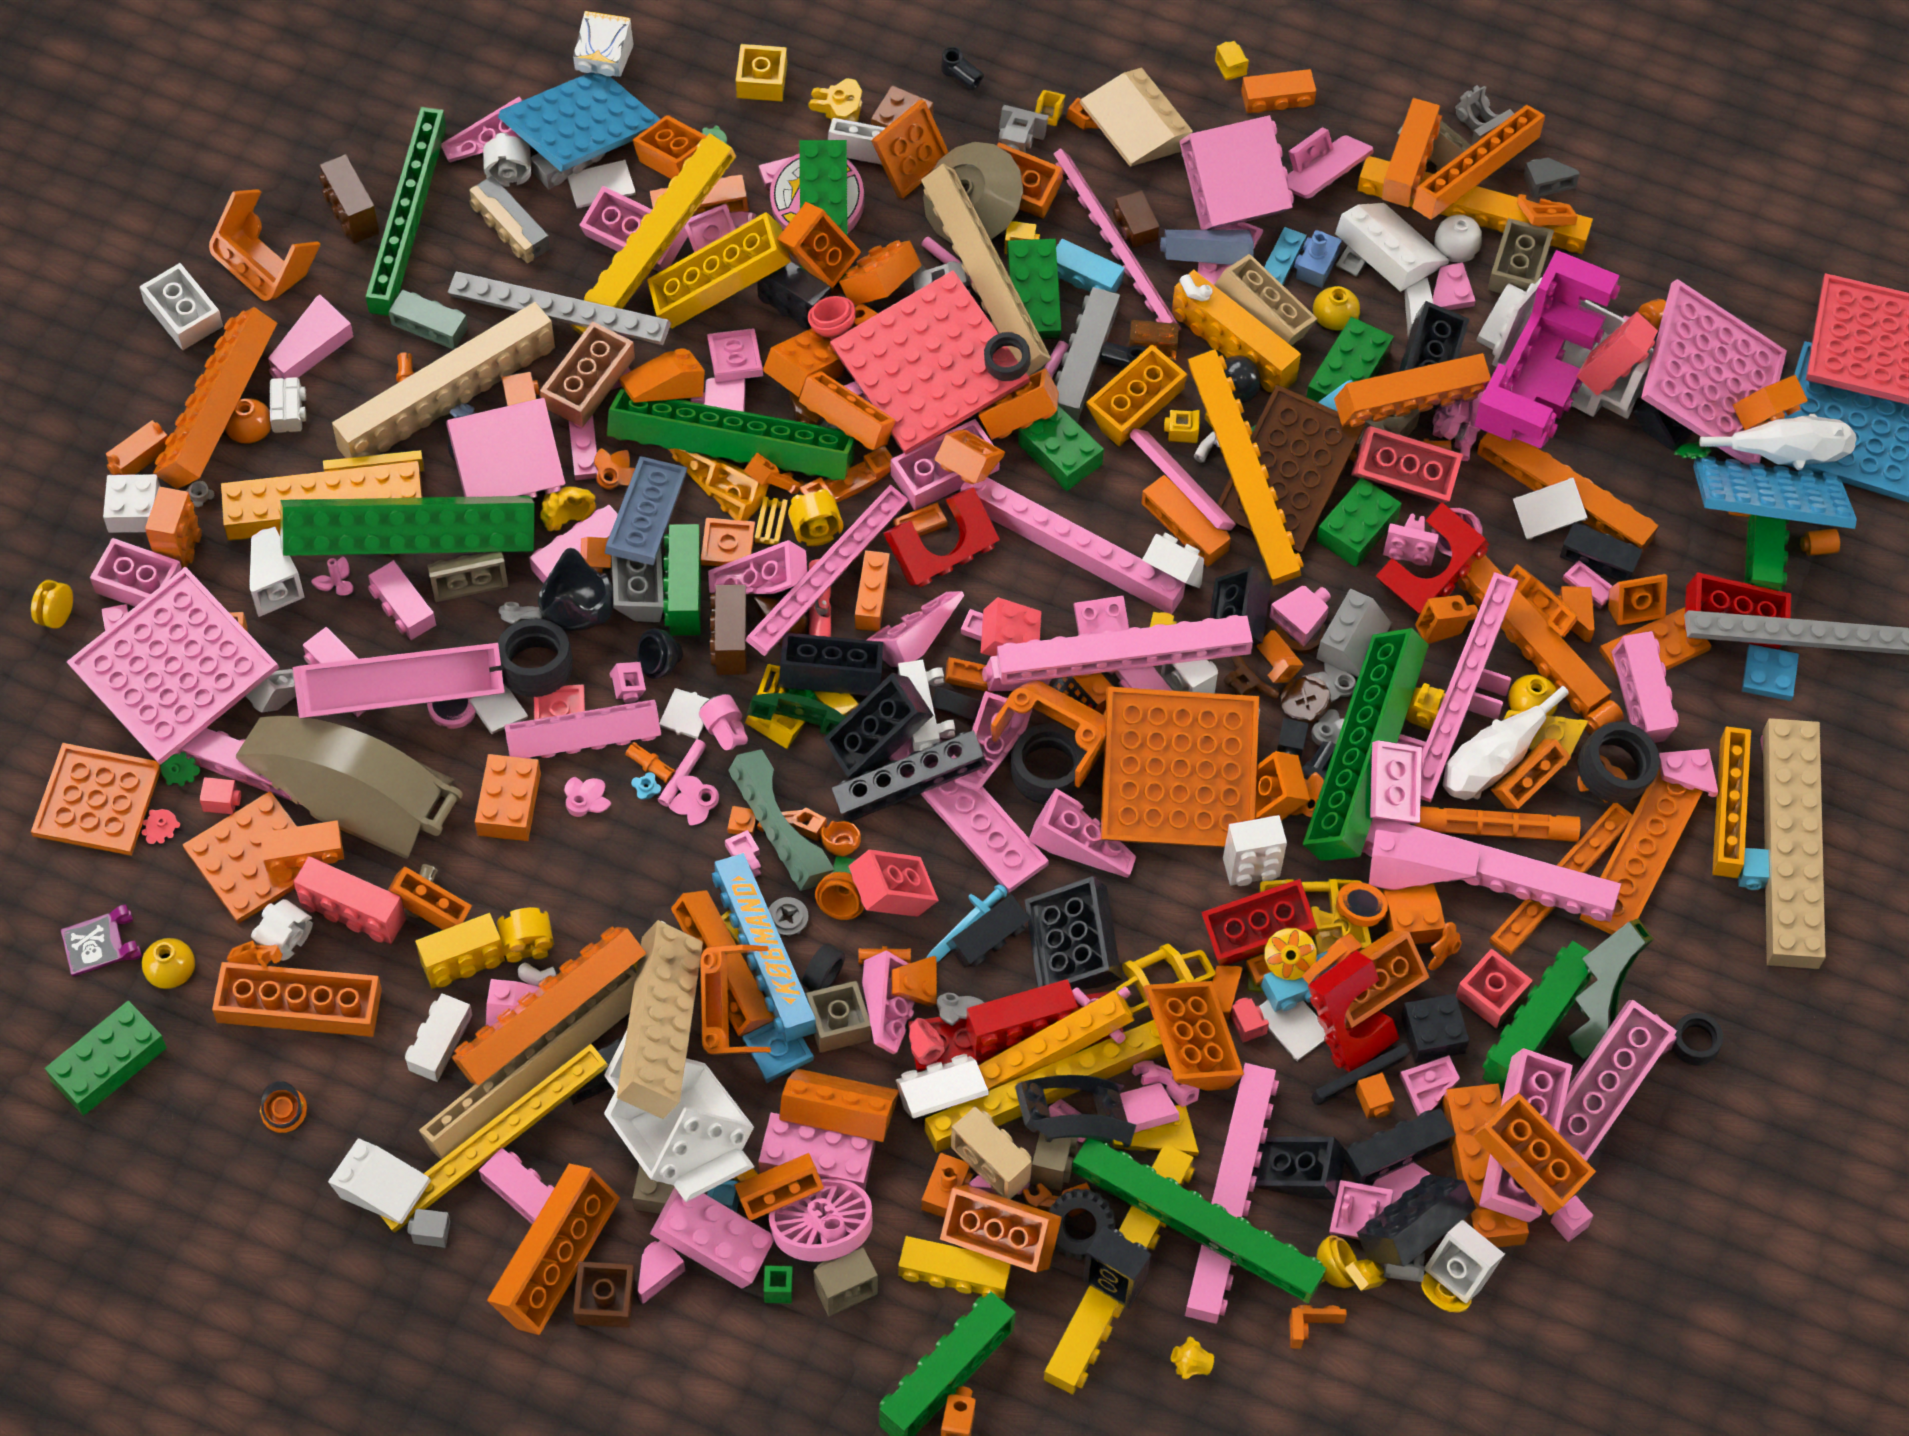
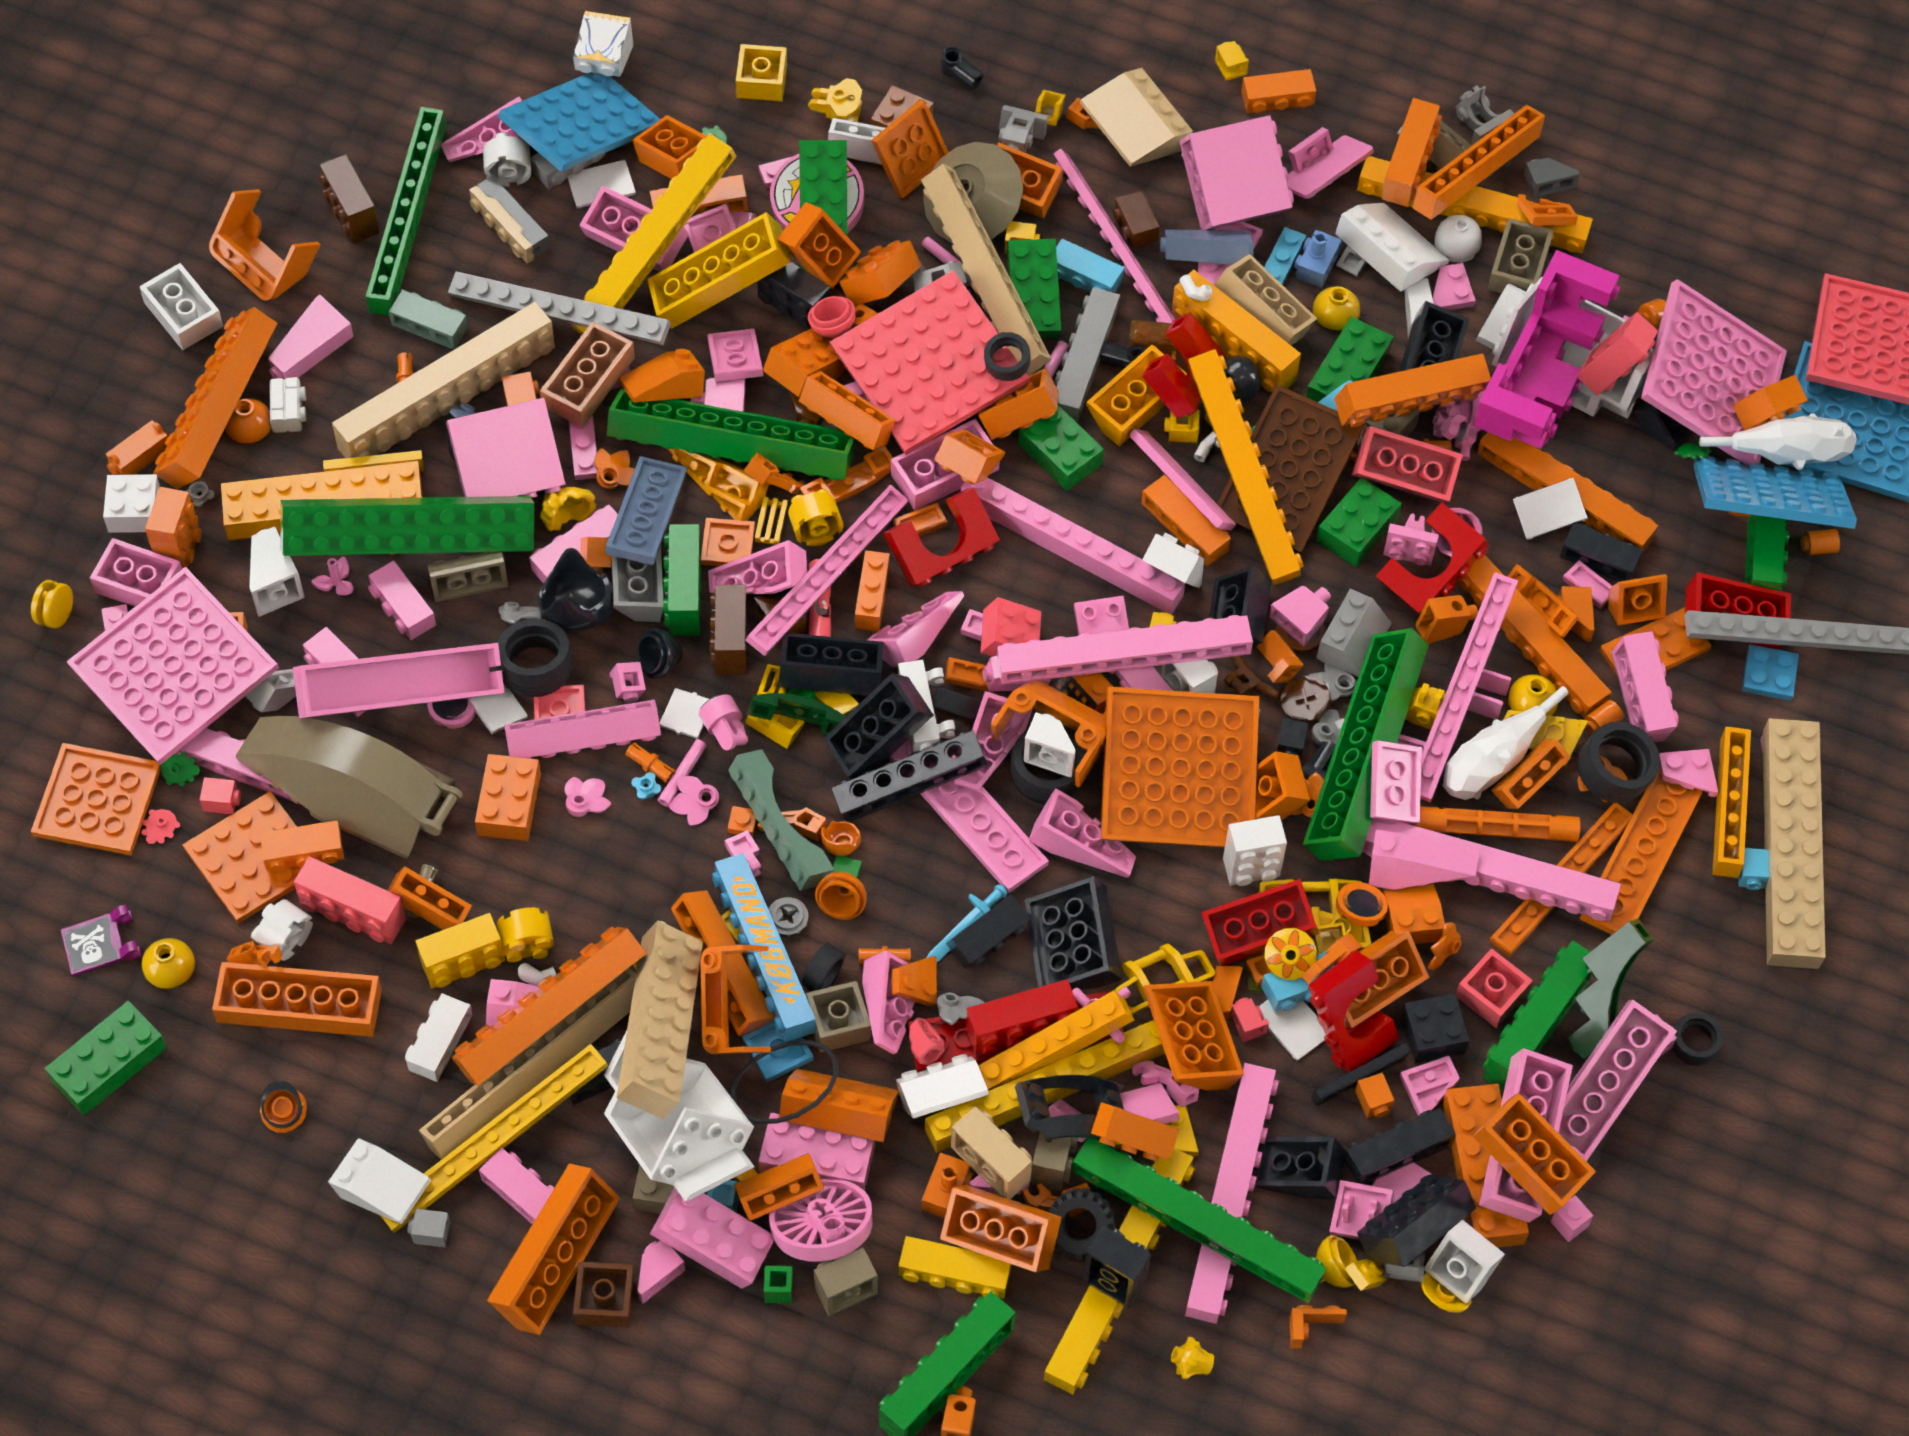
(807, 1108): none -> black piece
(893, 883): coral brick -> none
(1049, 745): none -> white slope
(1134, 1132): none -> orange brick
(1165, 376): none -> red arch

